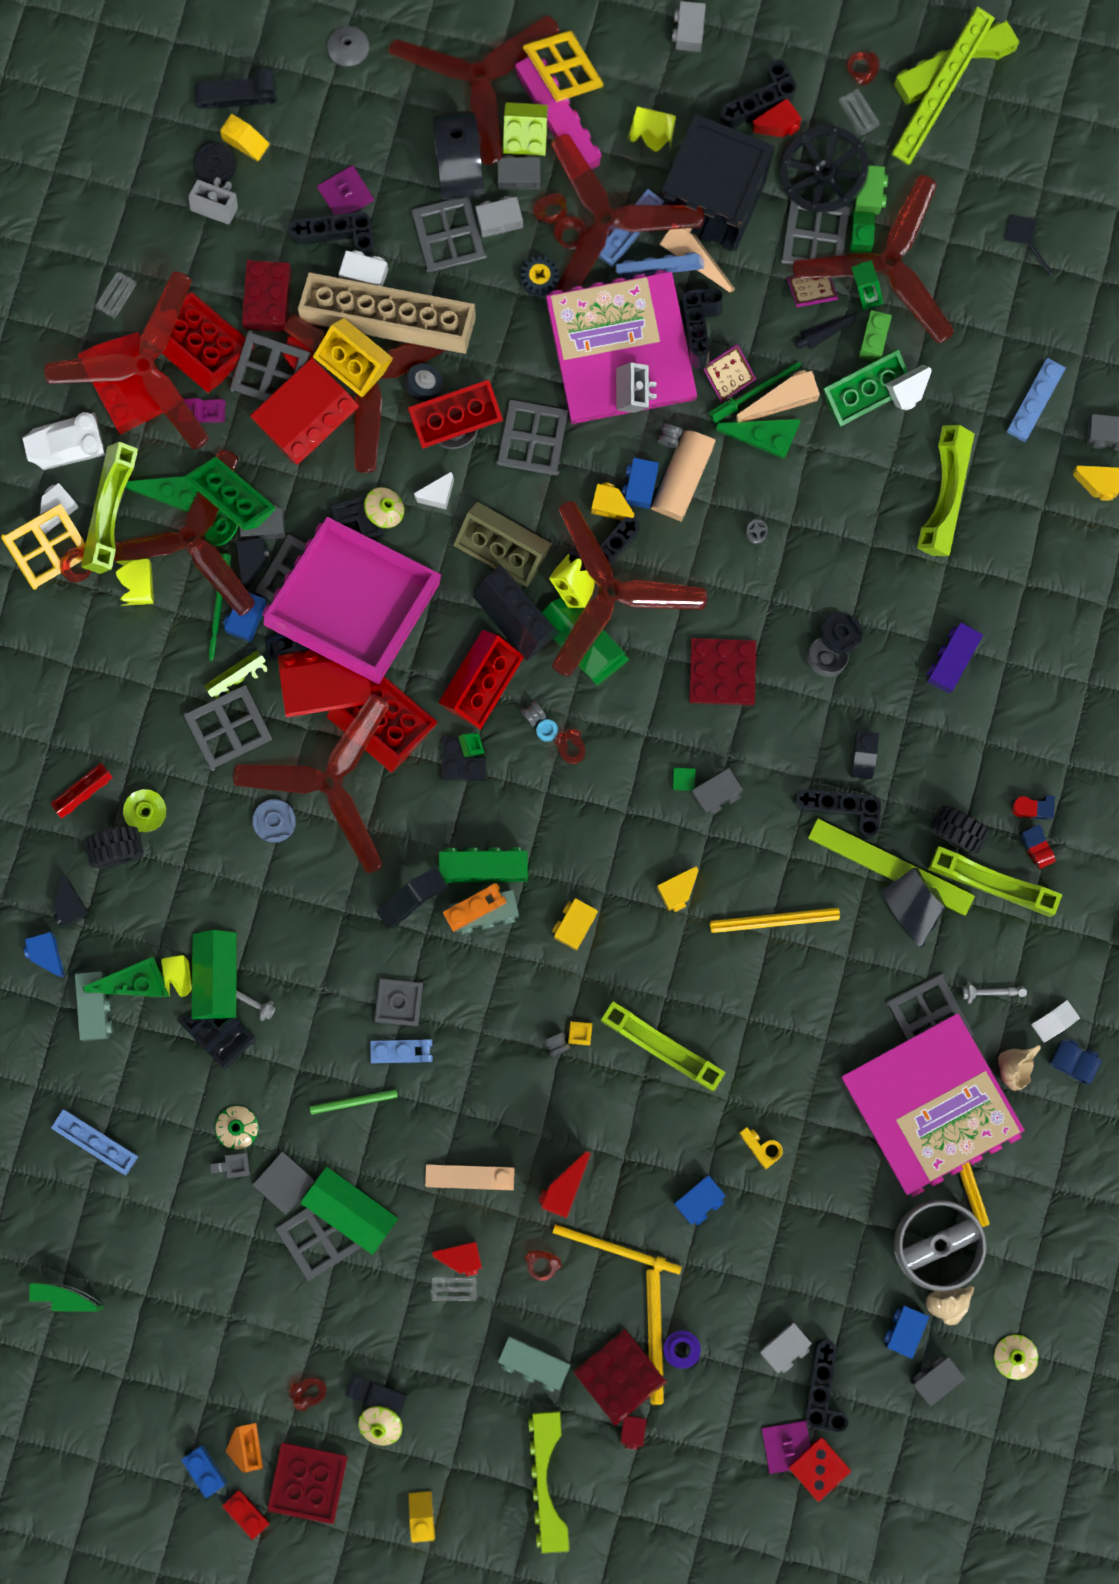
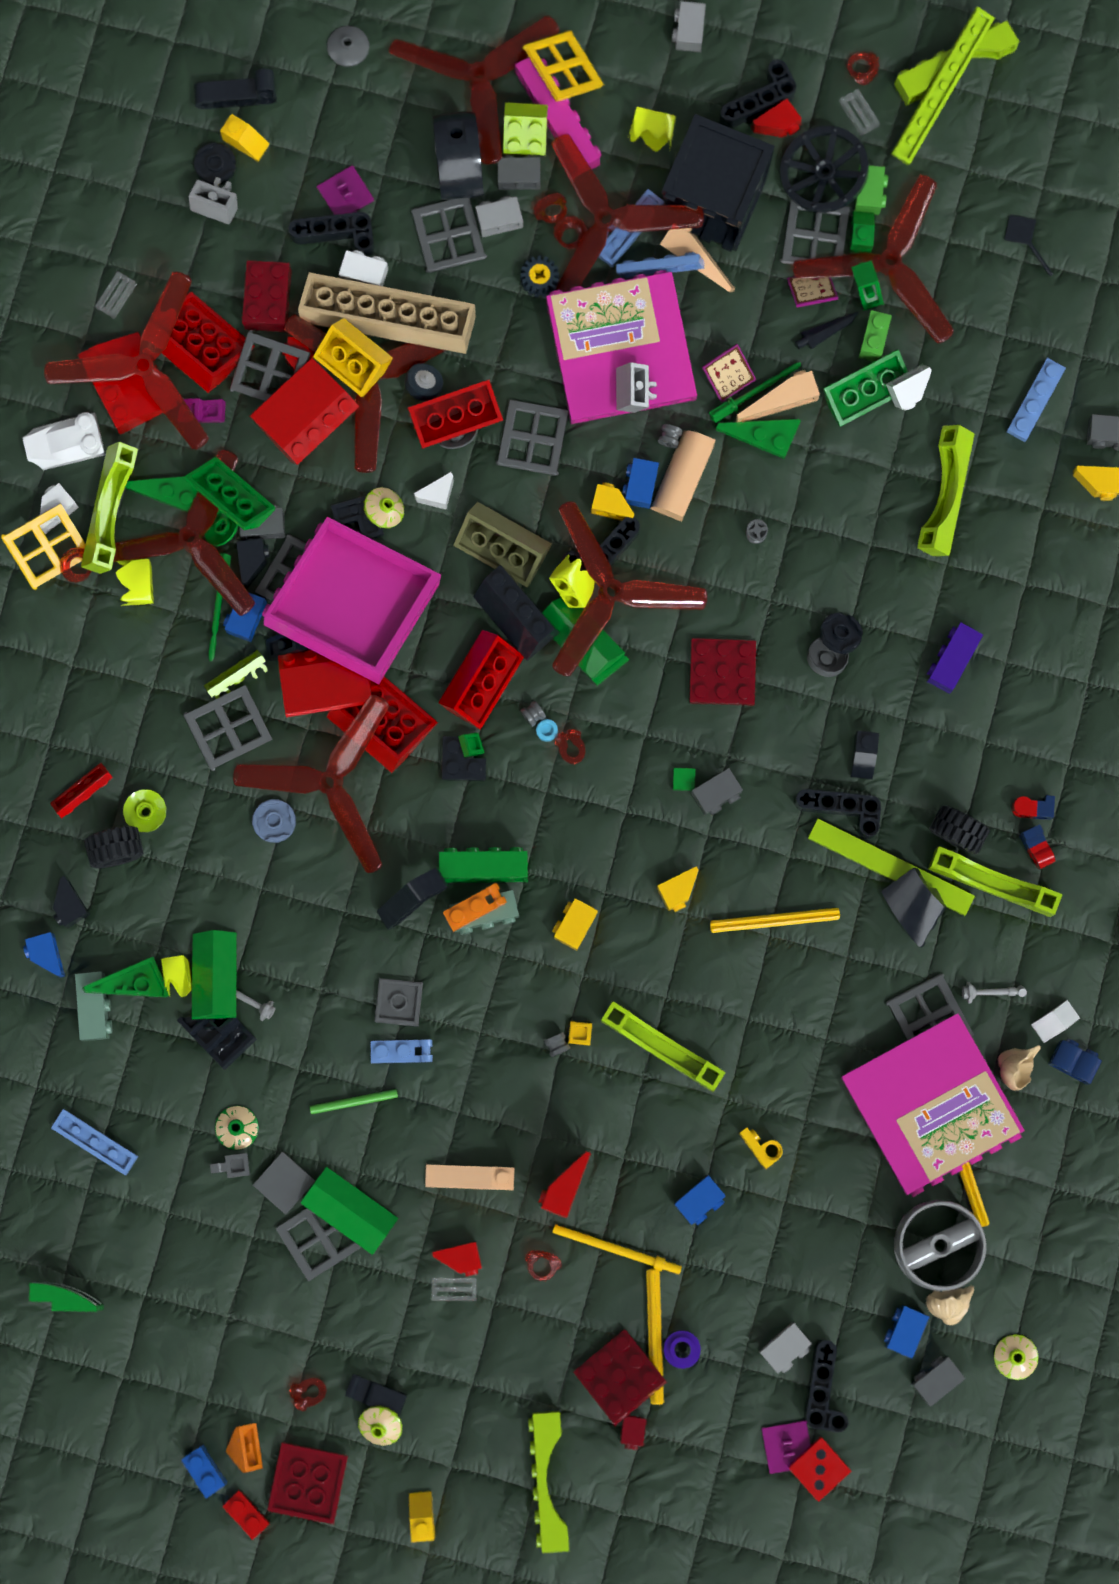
(533, 1364): sand green brick -> none
(697, 307): black beam -> none

